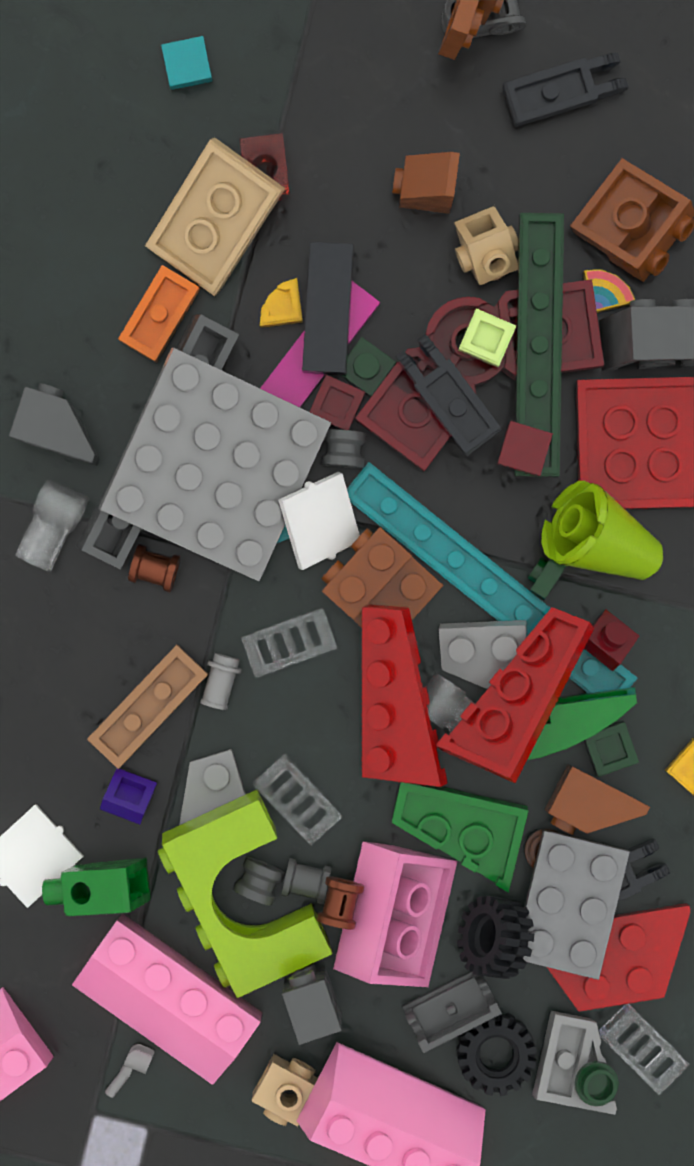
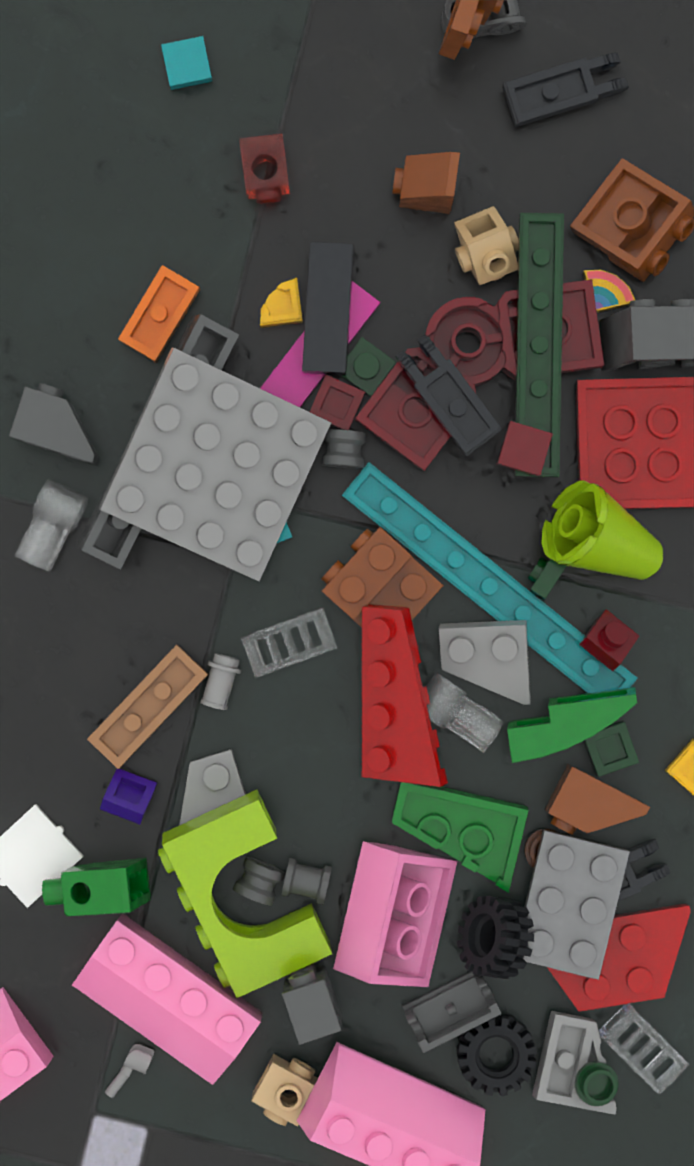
(154, 568): copper bush -> none
(214, 216): tan tile -> none
(263, 784): clear slope -> none
(319, 520): white piece -> none
(340, 903): copper bush -> none
(487, 338): yellowish green tile -> none
(512, 712): red wing -> none

